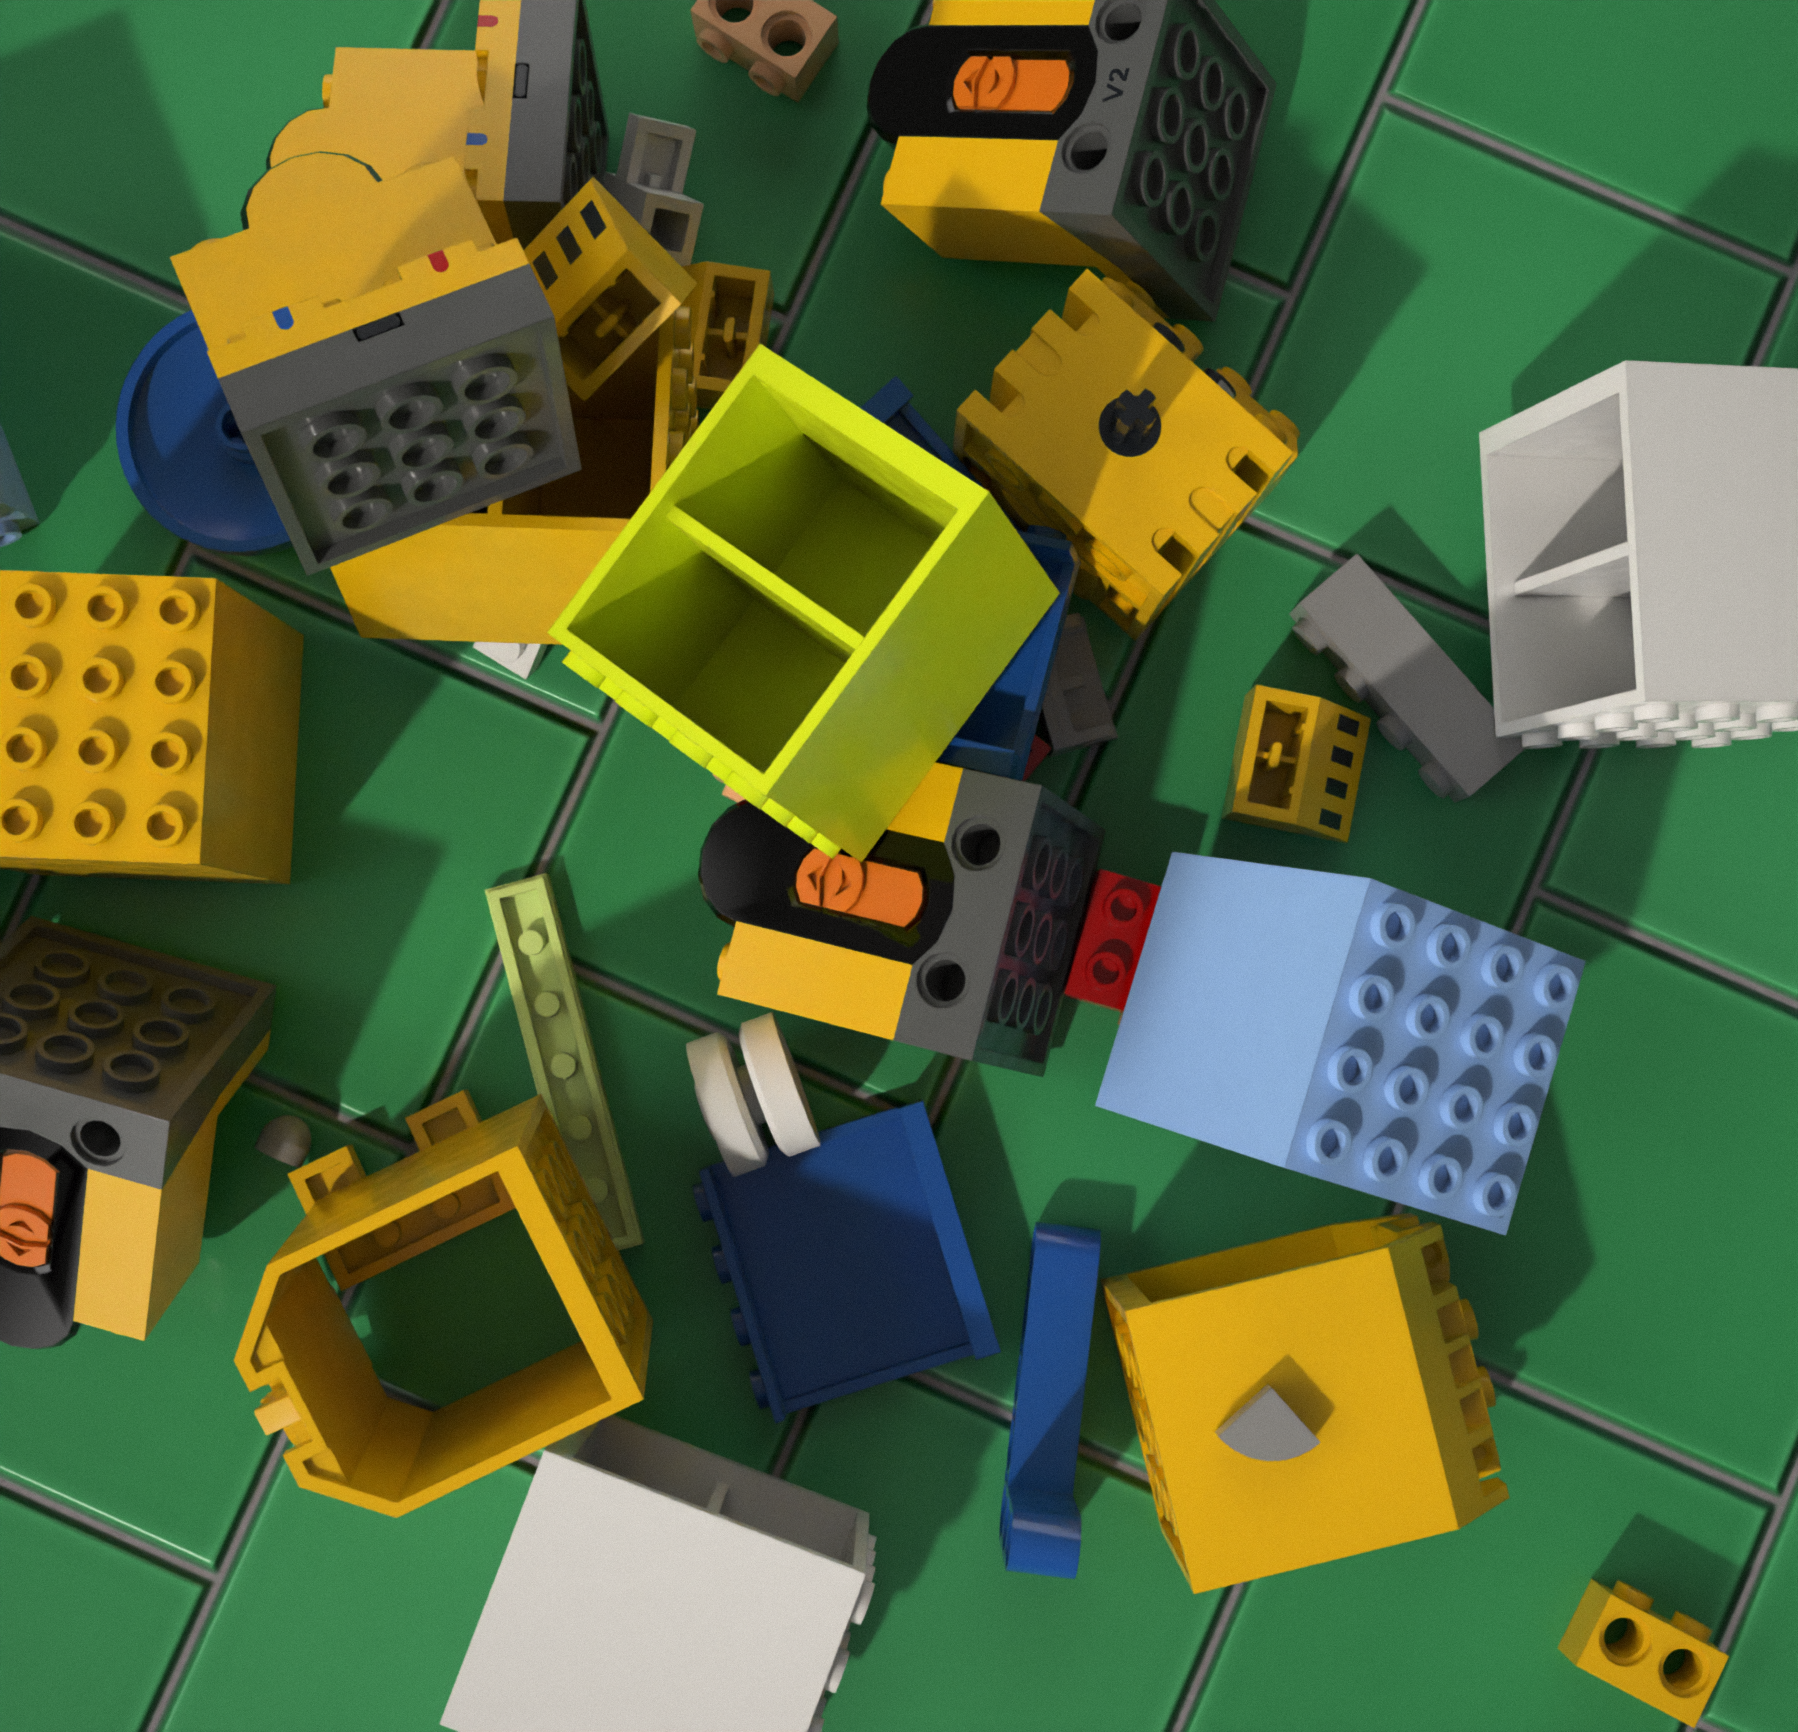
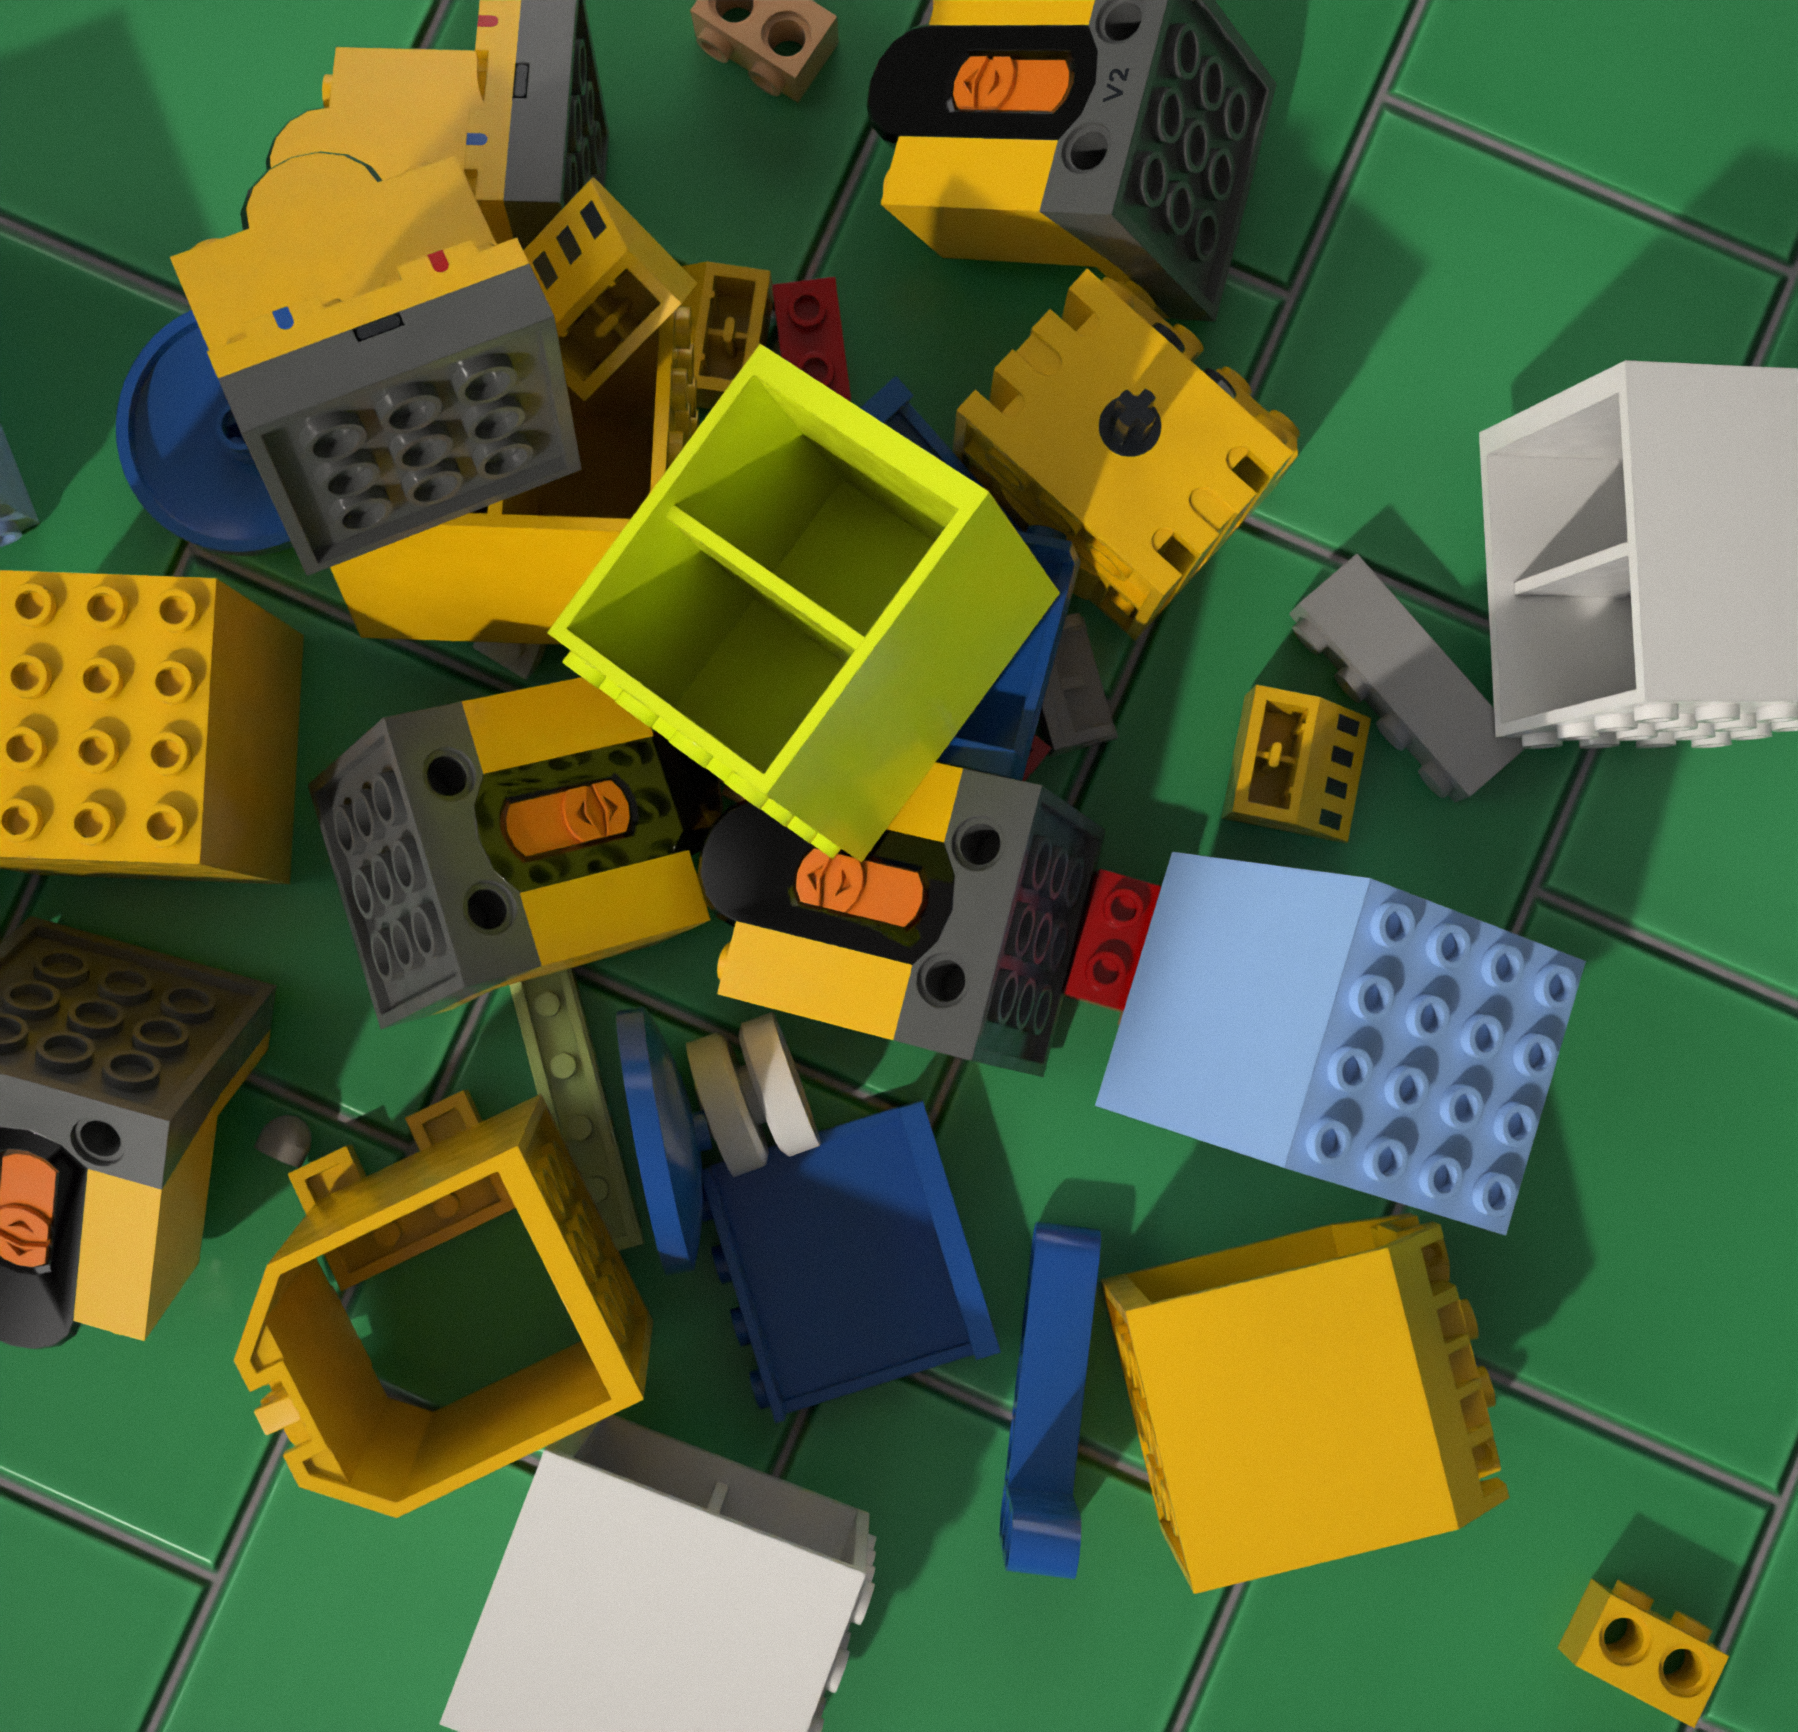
(510, 842): none -> piece
(653, 180): white brick -> none
(665, 1139): none -> blue dish
(812, 330): none -> red brick
(1267, 1429): light grey tile -> none

